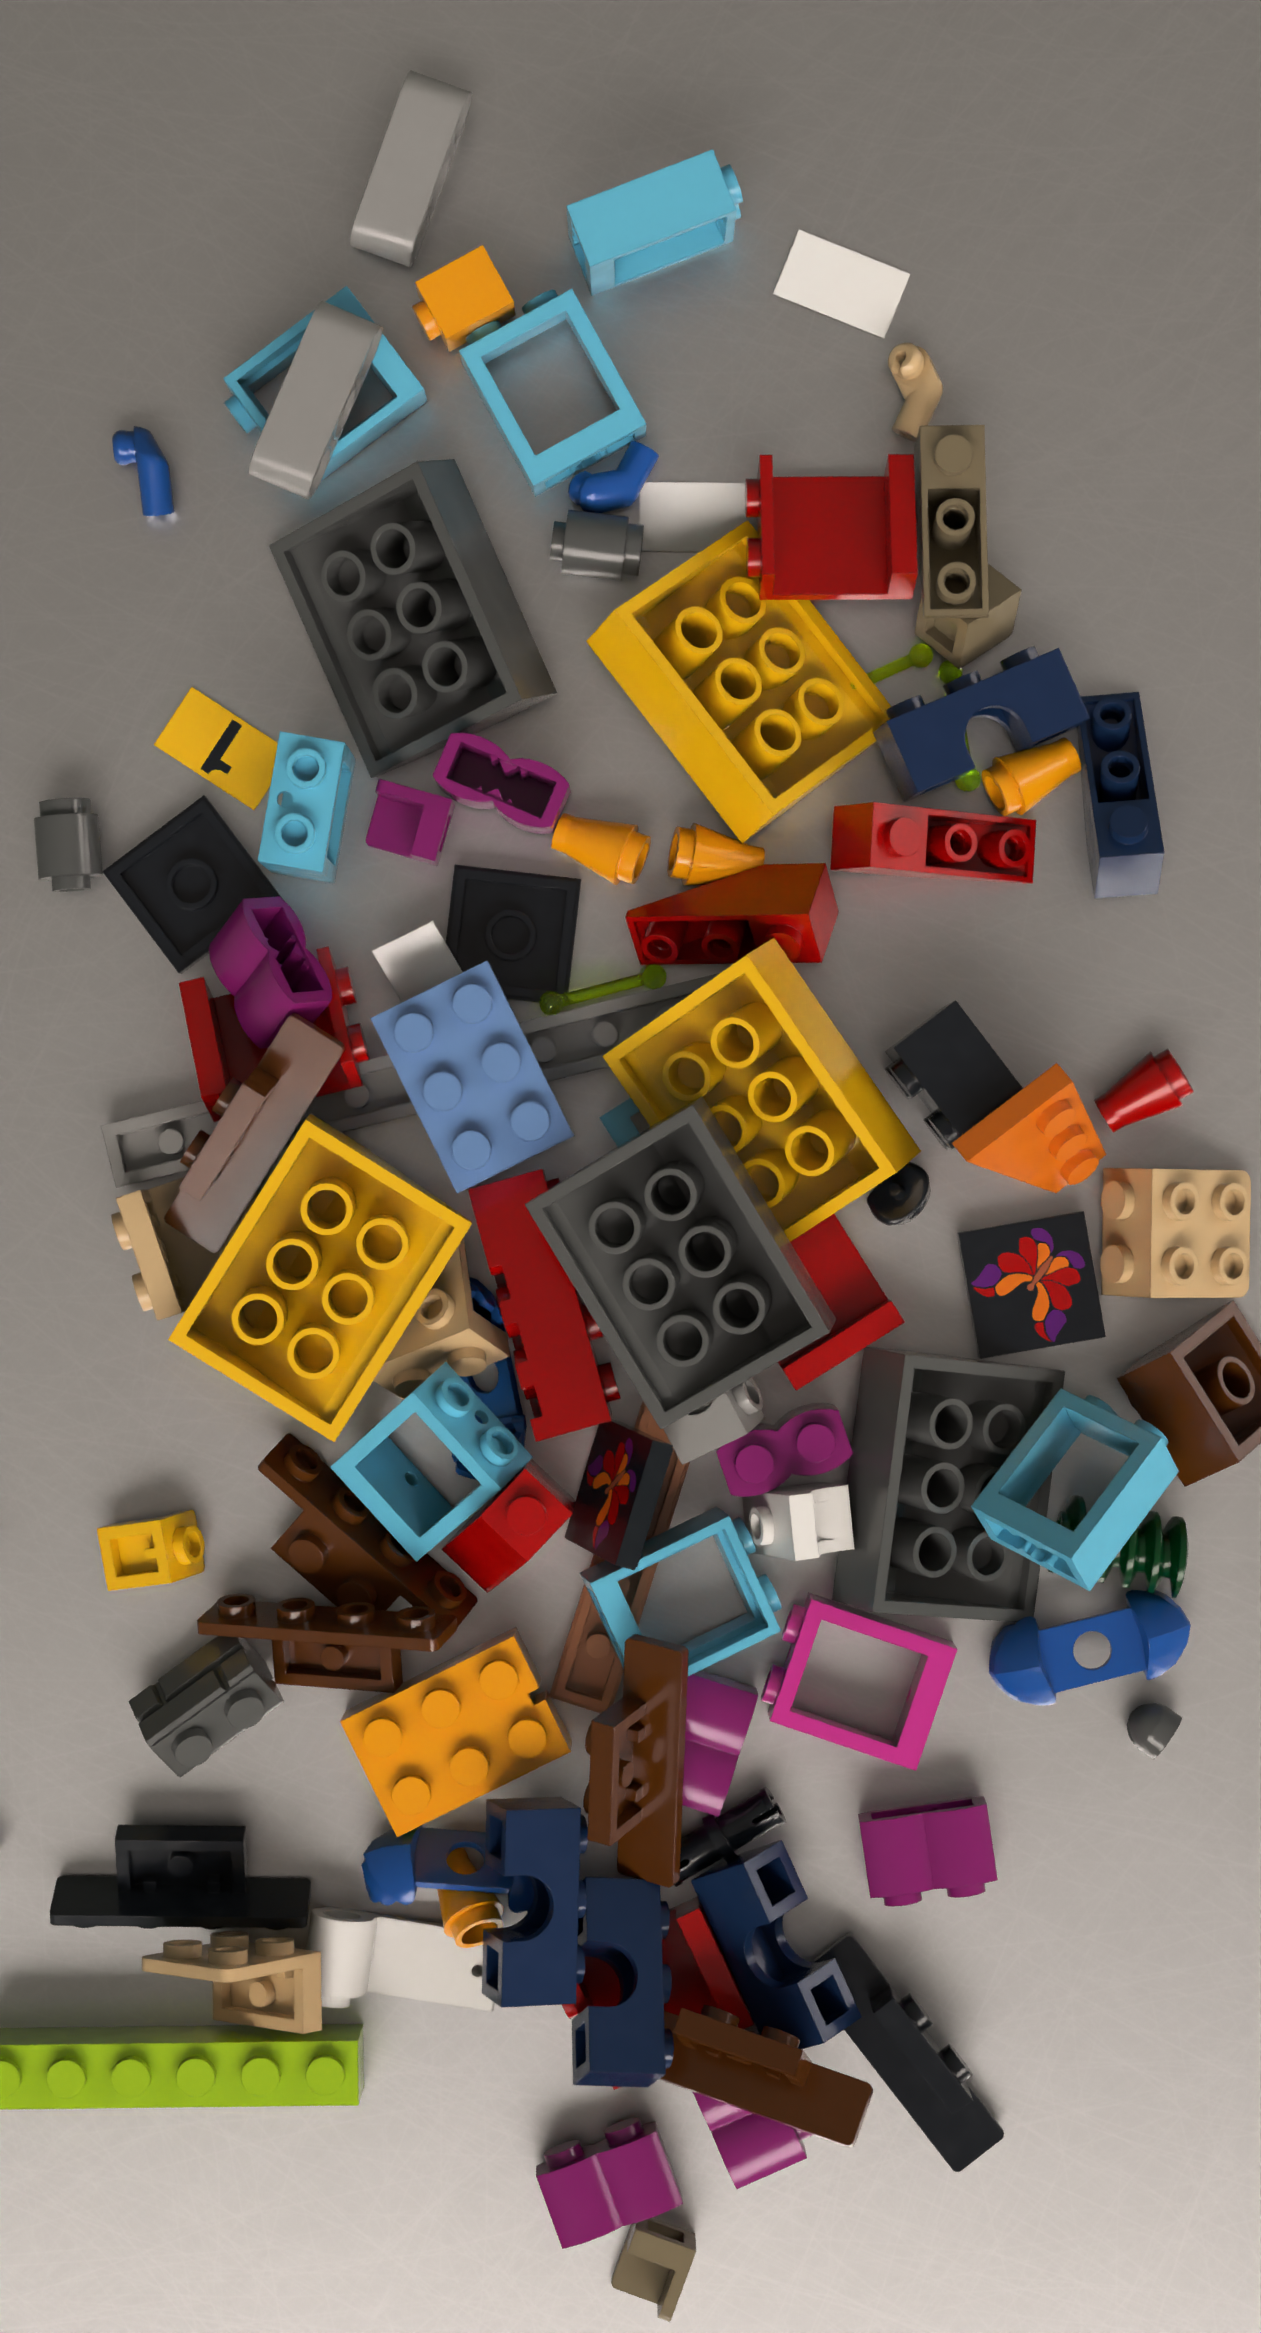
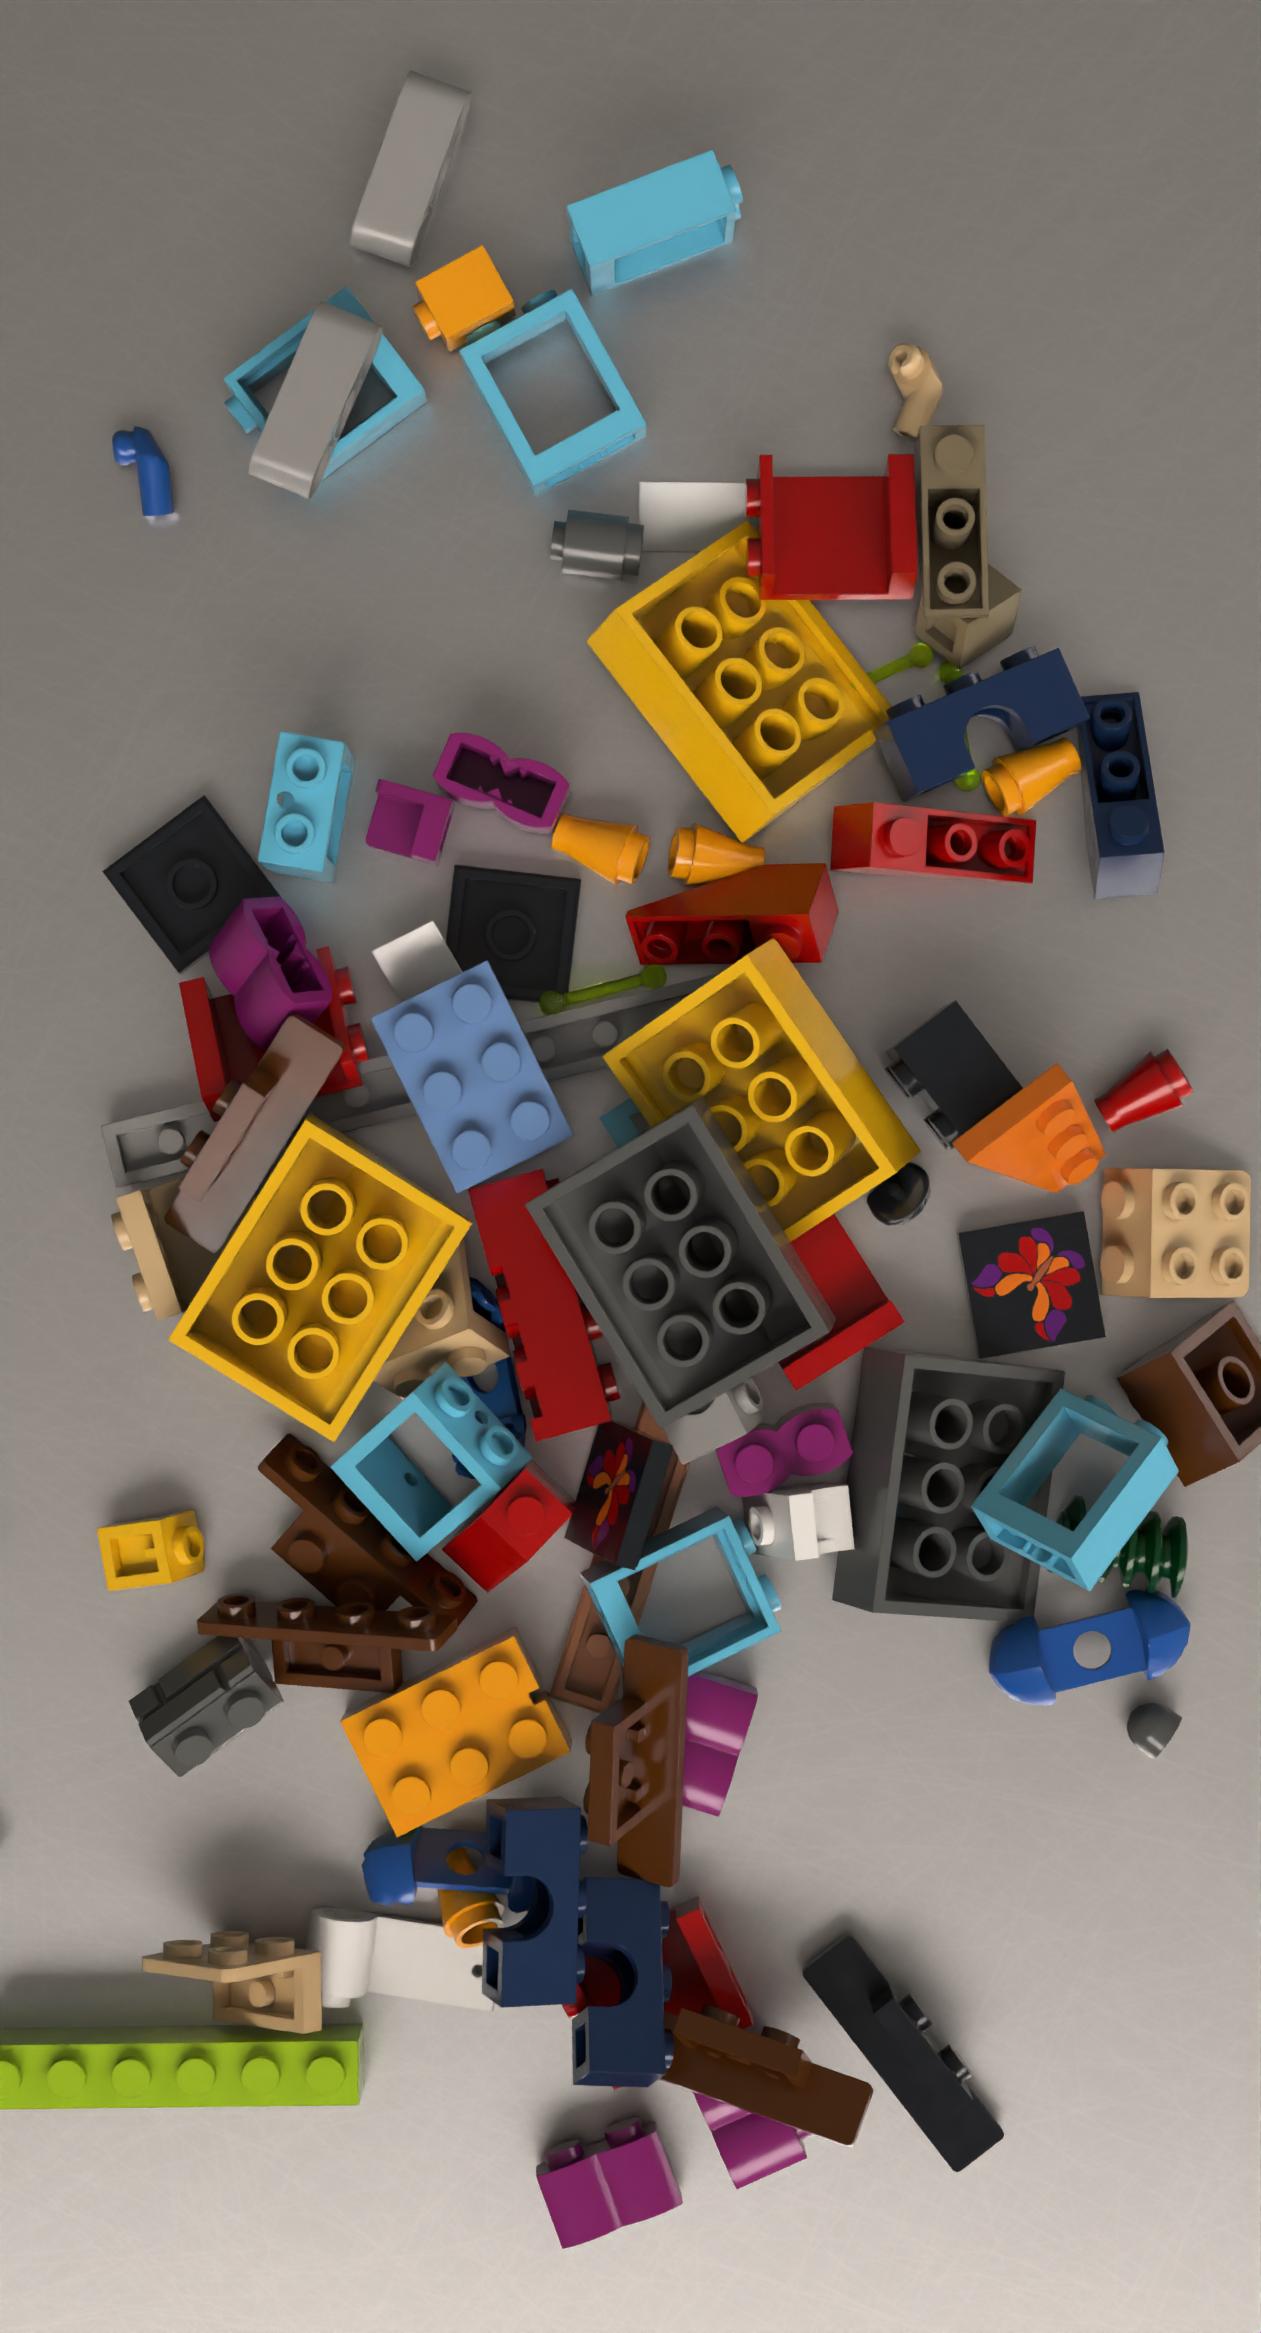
(68, 844): dark grey brick -> none
(181, 1881): black bracket -> none
(220, 748): yellow sticker -> none
(412, 616): dark grey slope -> none
(614, 488): blue arm -> none
(655, 2263): dark tan panel -> none
(725, 1834): black pin -> none
(780, 1988): dark blue arch -> none
(841, 283): white sticker -> none
(921, 1700): dark pink window -> none
(928, 1849): magenta brick -> none

